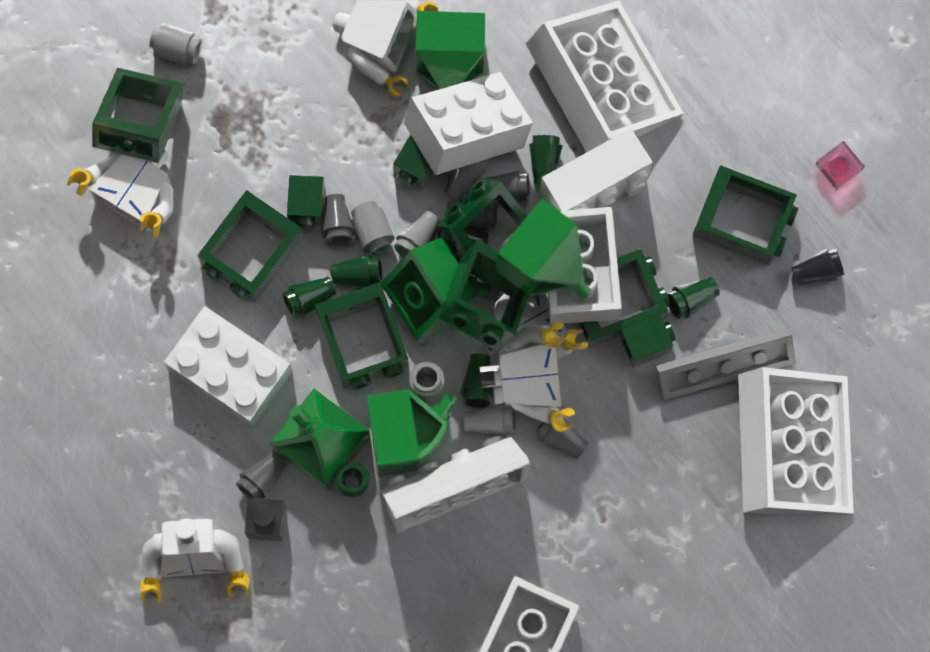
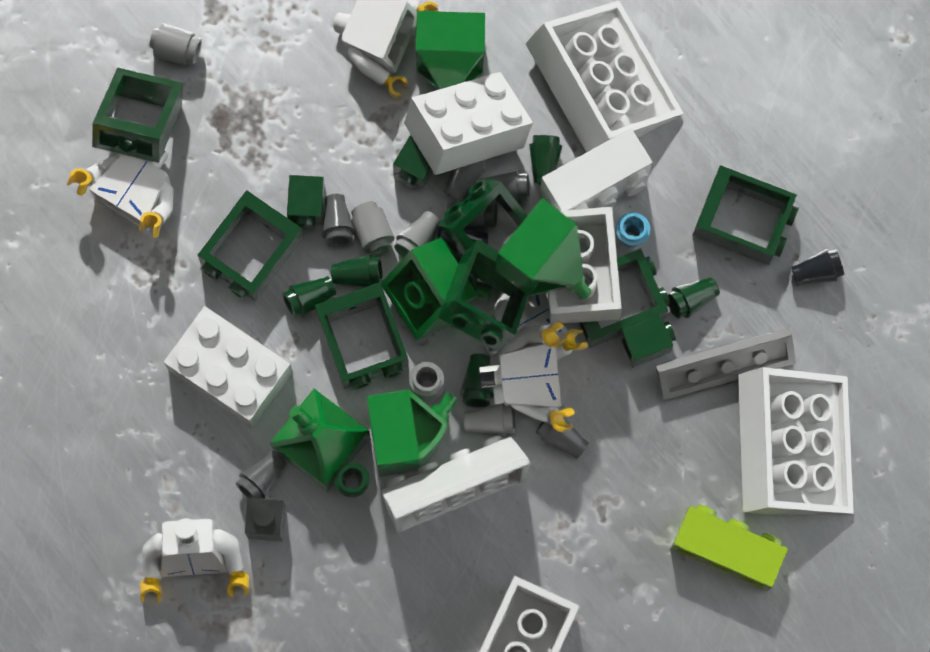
(633, 223): none -> medium azure cone
(730, 547): none -> lime brick
(840, 165): clear pink plate -> none

